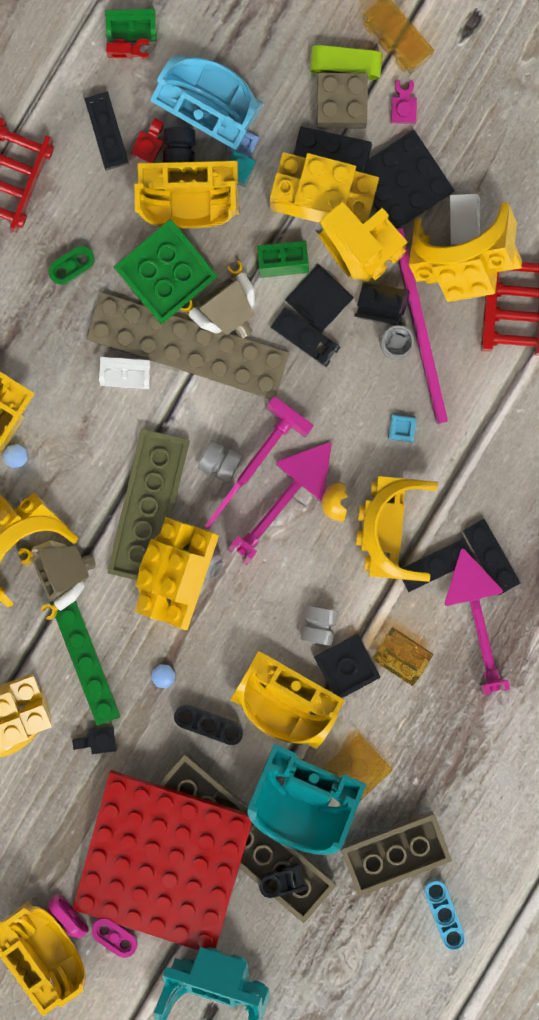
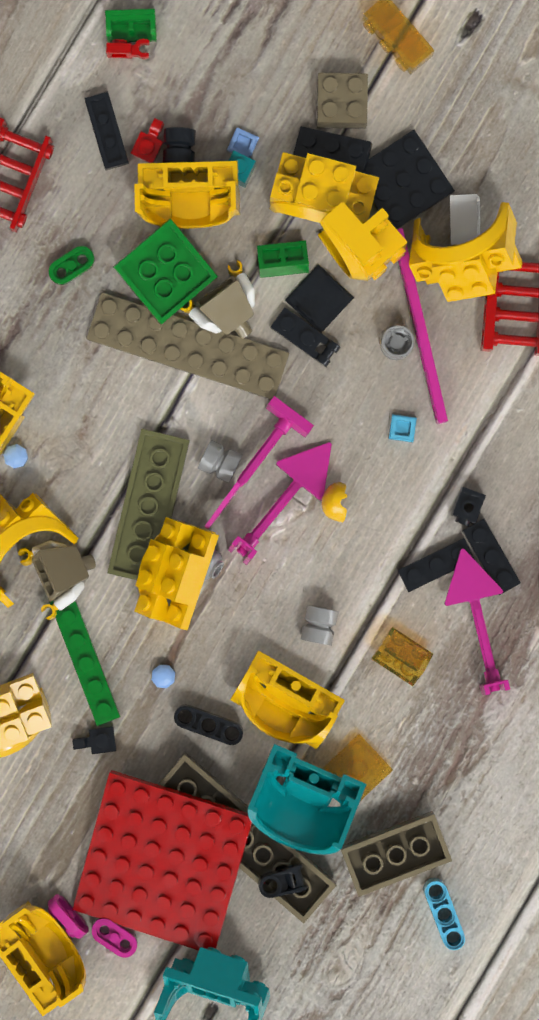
(124, 373): white hinge -> none
(209, 98): medium azure piece -> none
(345, 60): lime beam -> none
(347, 666): black plate -> none
(382, 303): black plate -> none
(383, 527): yellow piece -> none
(403, 107): dark pink plate -> none
(467, 496): none -> black brick

